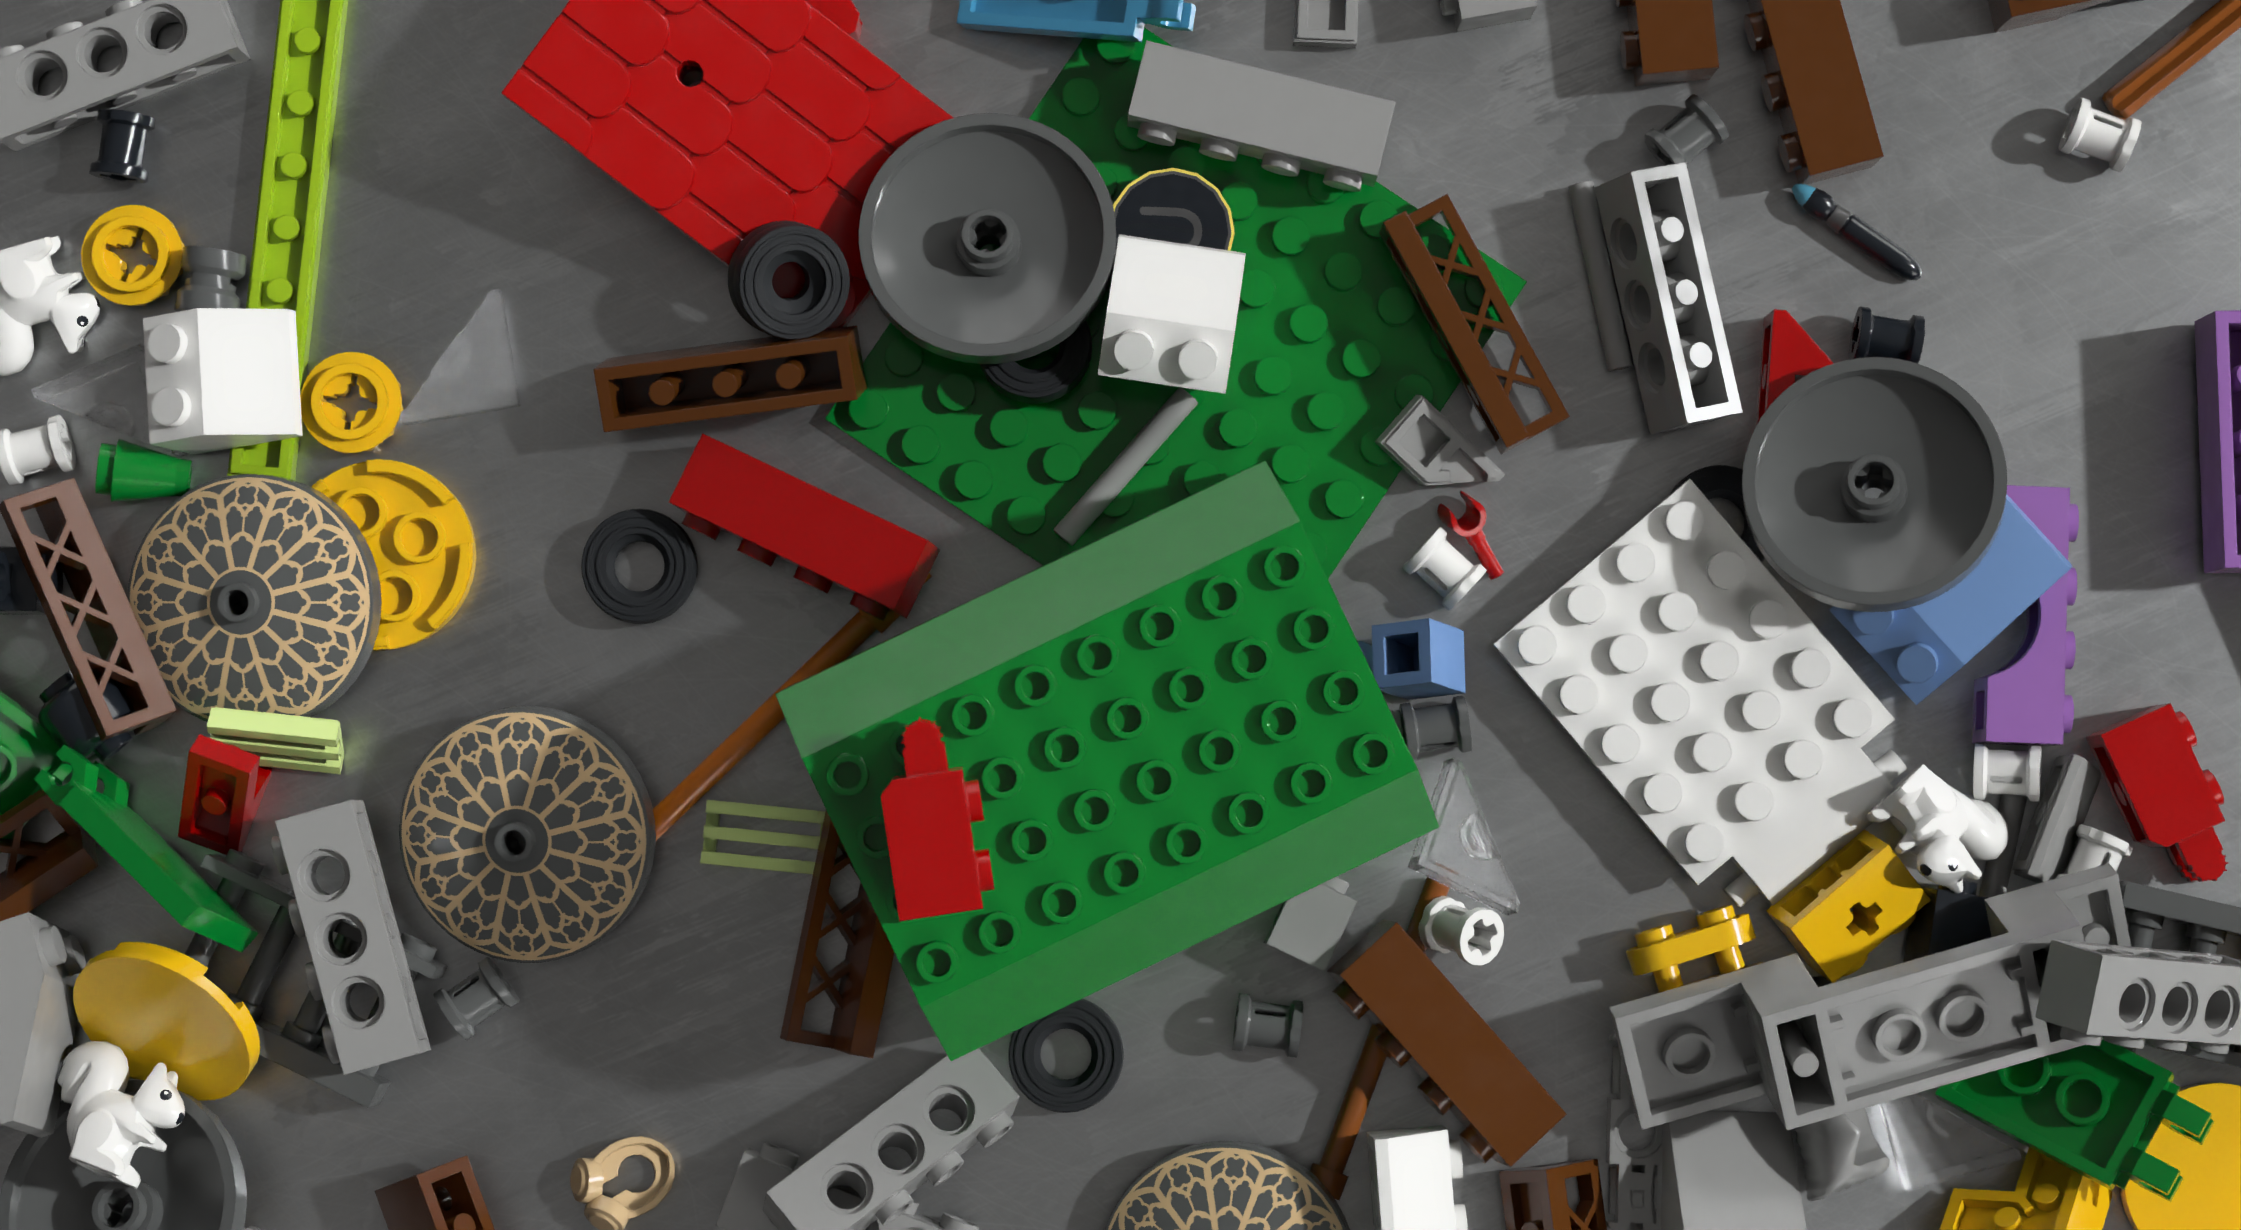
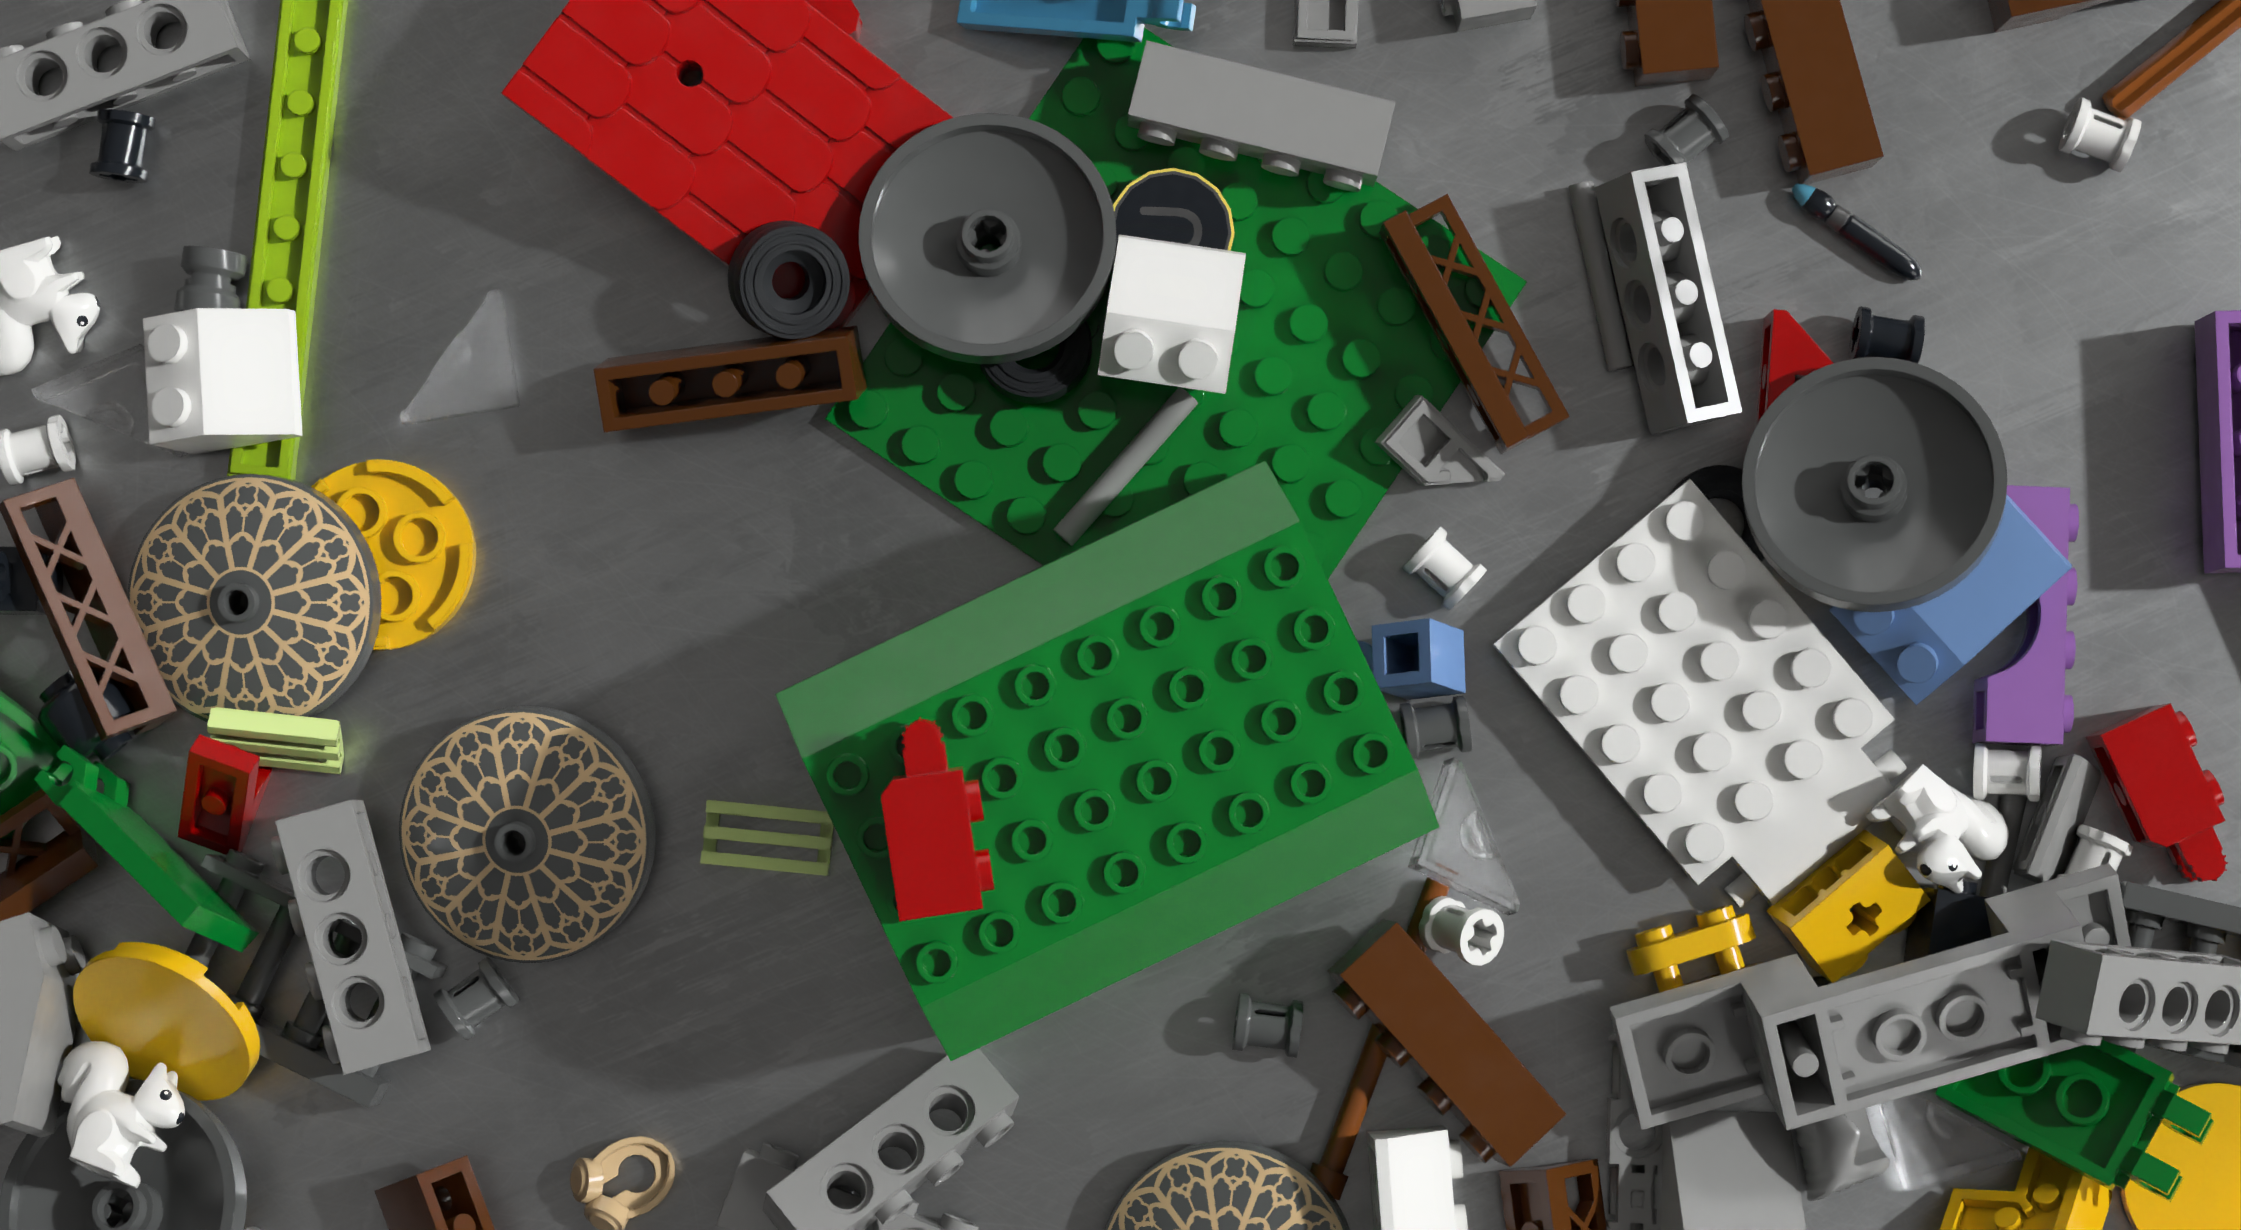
(123, 228): yellow gear -> none
(140, 473): green cone -> none
(335, 378): yellow gear -> none
(600, 559): black tyre -> none
(762, 721): orange bar -> none
(803, 526): red brick -> none
(862, 973): reddish brown fence -> none
(1075, 1093): black tyre -> none
(1313, 923): light grey brick -> none
(1470, 527): red hand -> none

